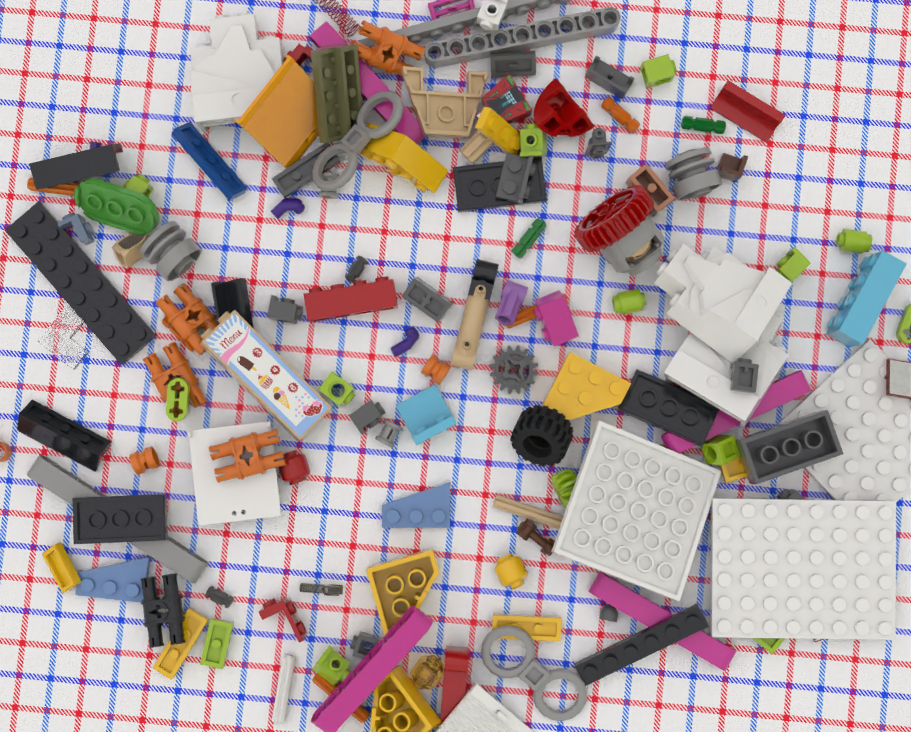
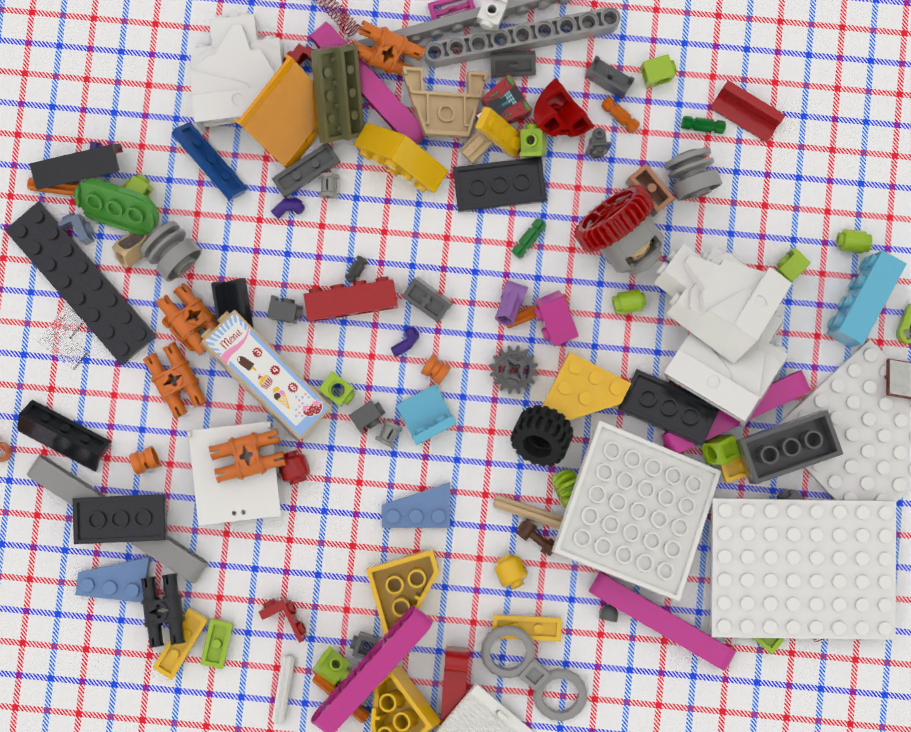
(61, 567): yellow tile -> none
(183, 399): lime beam -> none
(219, 597): dark grey piece -> none
(328, 589): clear smoke bar -> none
(356, 140): light grey bar -> none
(427, 672): clear yellow head -> none
(474, 314): tan piece -> none
(514, 178): dark grey bracket -> none
(641, 644): black plate -> none
(731, 167): reddish brown panel -> none
(744, 375): dark grey bracket -> none

